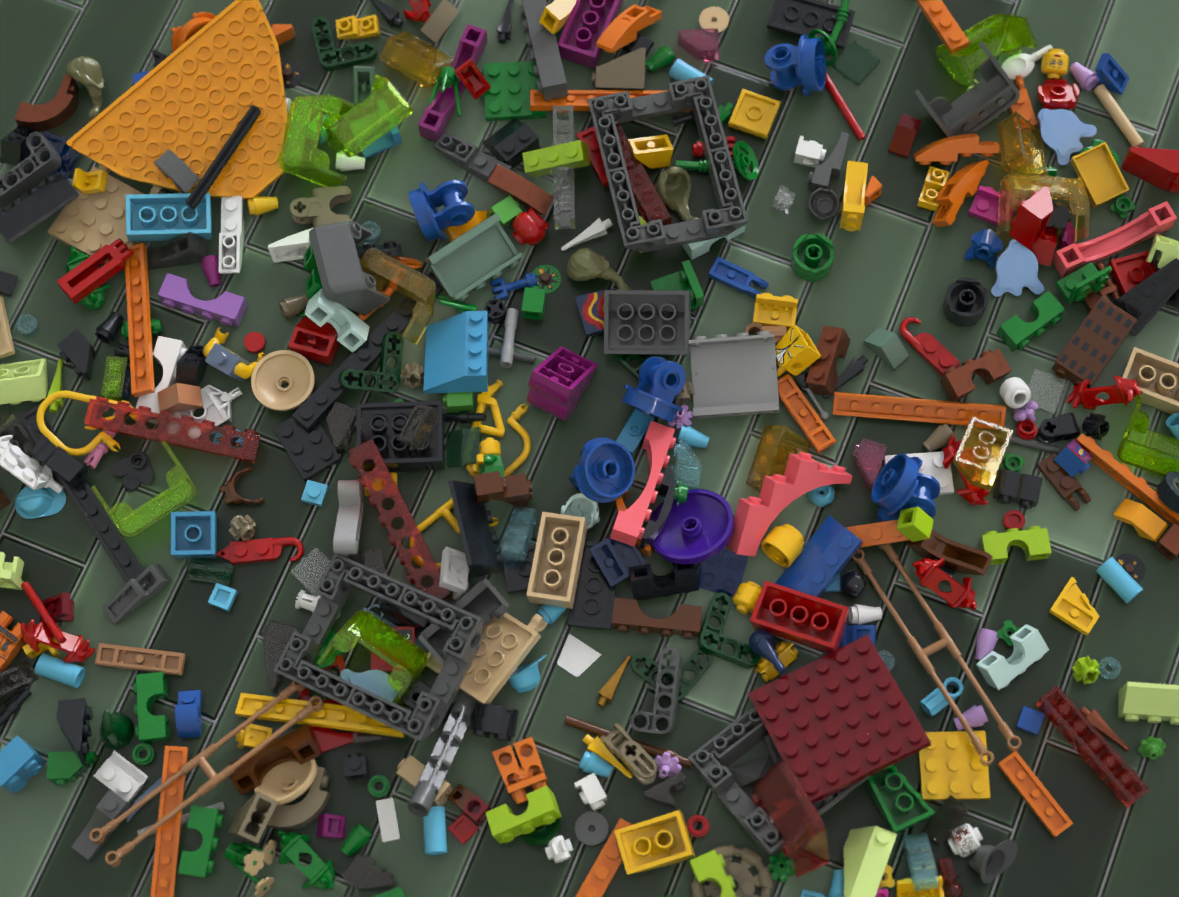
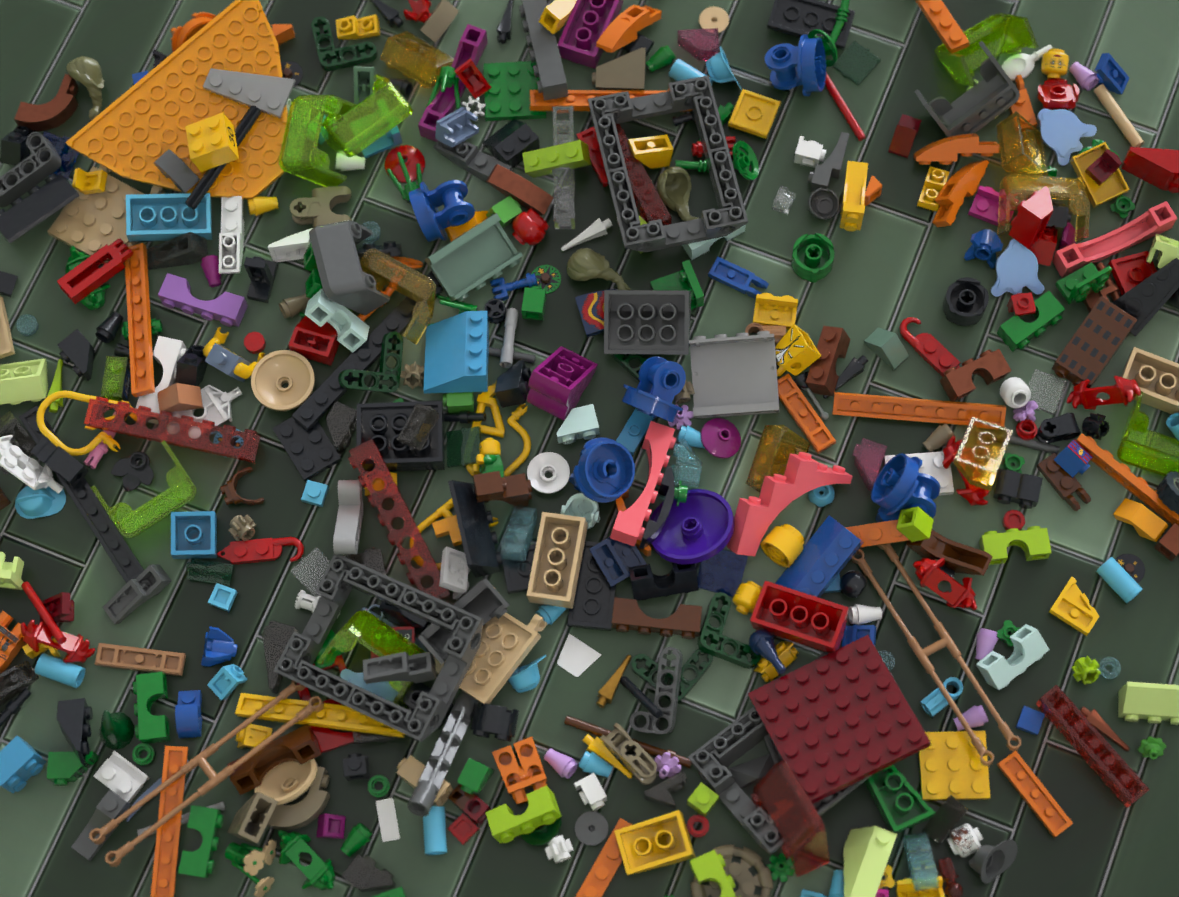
(212, 142): none -> yellow brick
(217, 647): none -> blue brick
(226, 680): none -> medium azure bracket
(262, 277): none -> black bracket
(263, 91): none -> light grey wing
(400, 667): none -> dark grey slope
(402, 85): none -> black cone
(410, 186): none -> green plant
(413, 156): none -> red dish
(448, 526): none -> light orange piece
(456, 127): none -> sand blue hinge
(474, 102): none -> white gear
(474, 776): none -> green slope
(513, 385): none -> black slope
(546, 463): none -> white dish
(562, 764): none -> lavender cone
(579, 424): none -> light aqua slope
(641, 697): none -> black bar
(702, 800): none -> lime brick
(716, 443): none -> magenta dish
(719, 68): none -> medium azure piece
(1021, 304): none -> red bracket
(1104, 167): none -> dark red bracket

